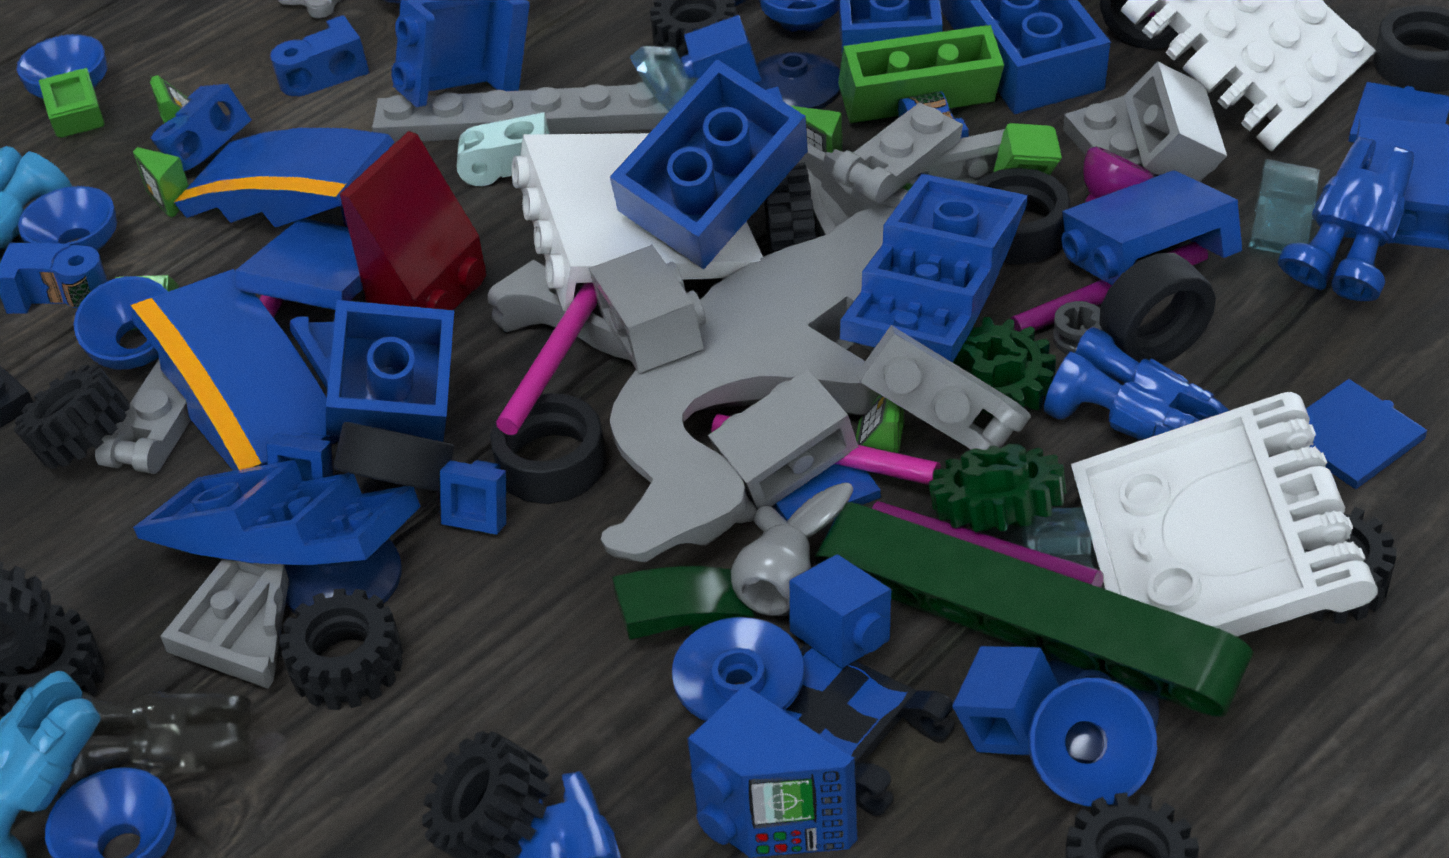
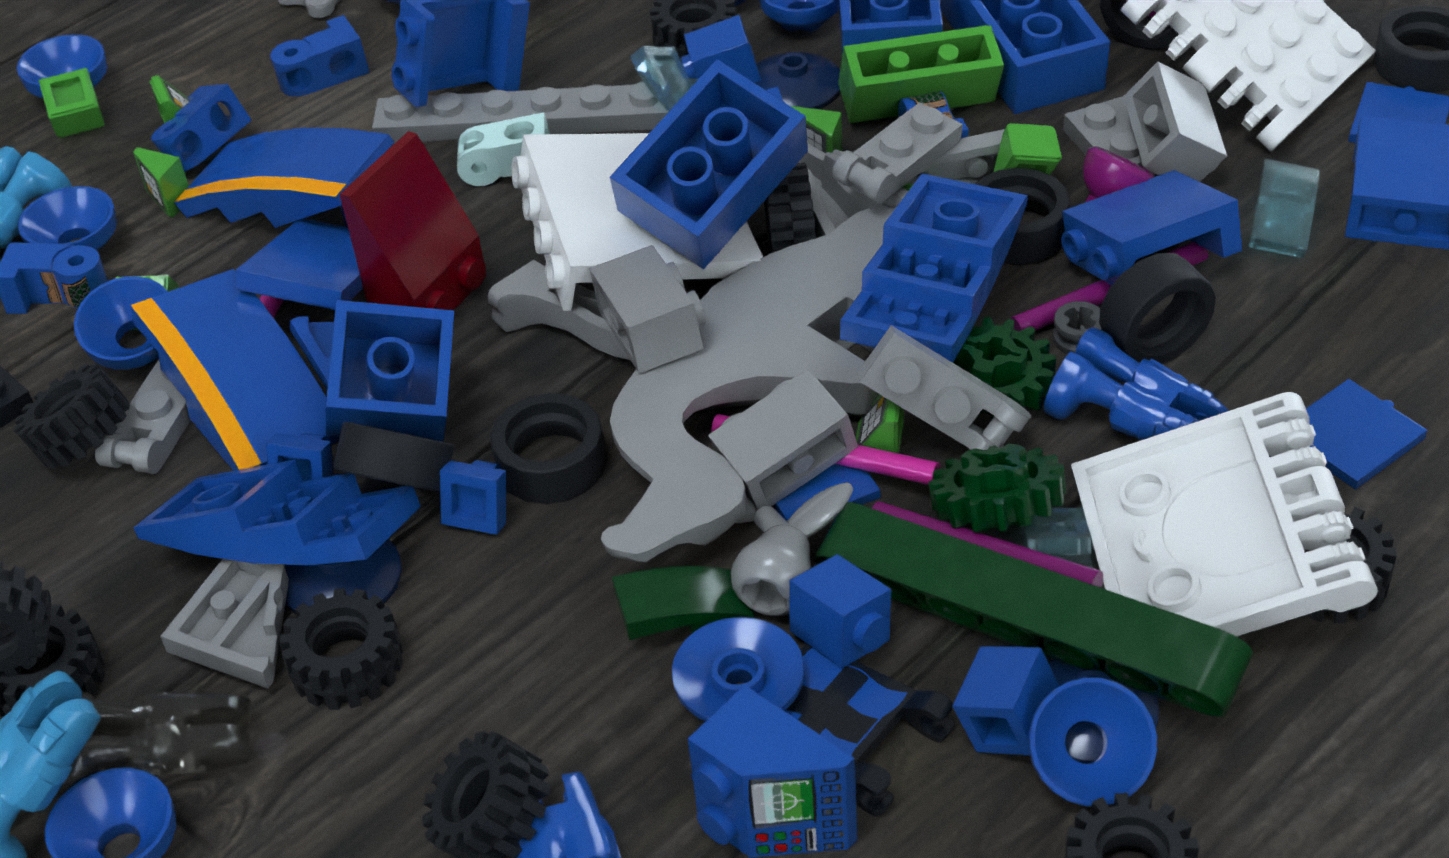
(547, 361): dark pink bar -> none
(1357, 204): blue piece -> none

